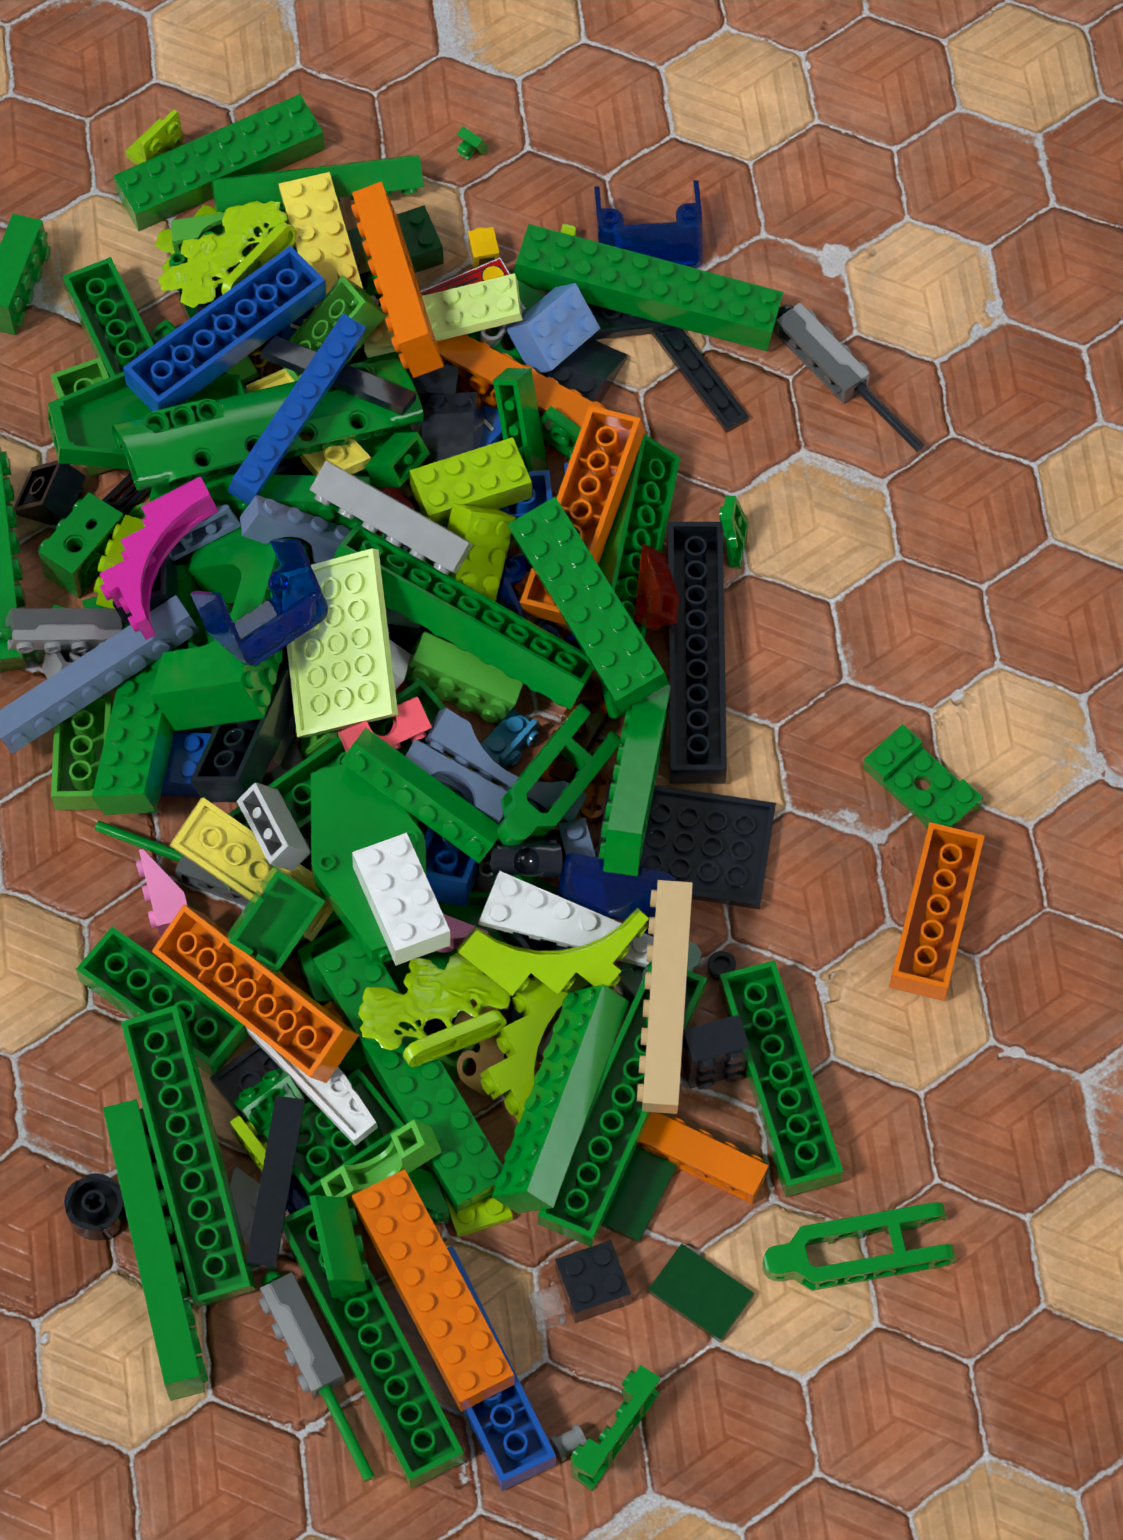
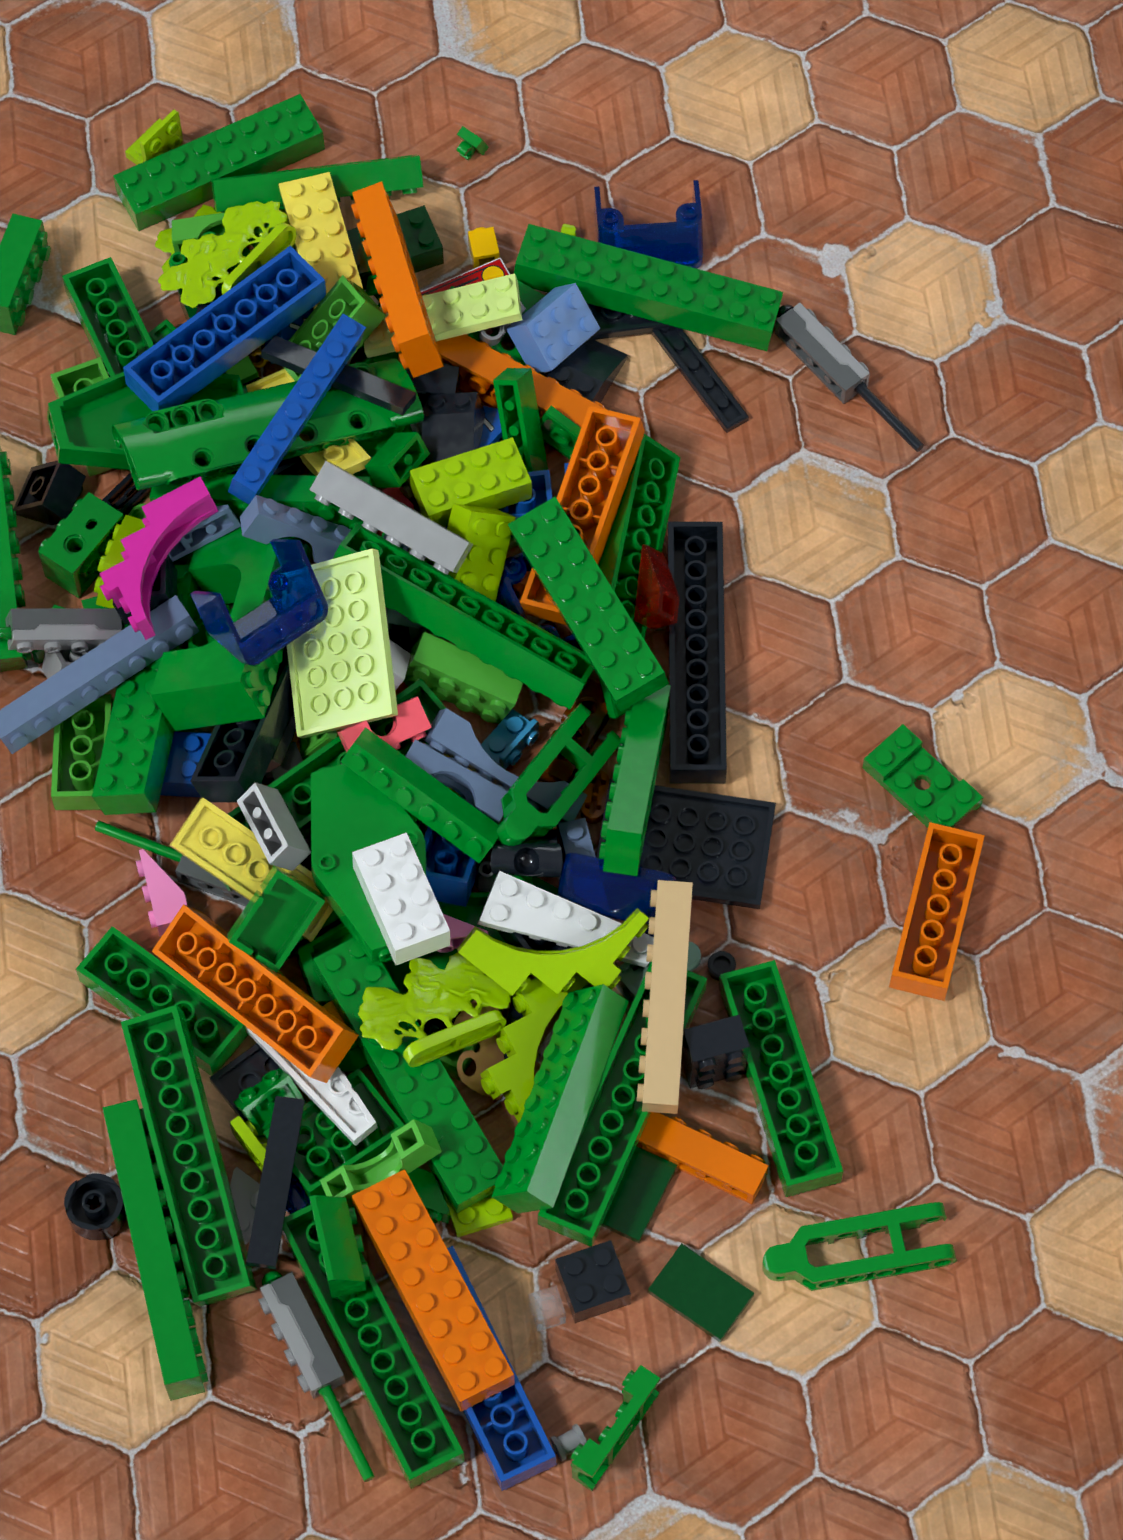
(735, 530): green wing -> none

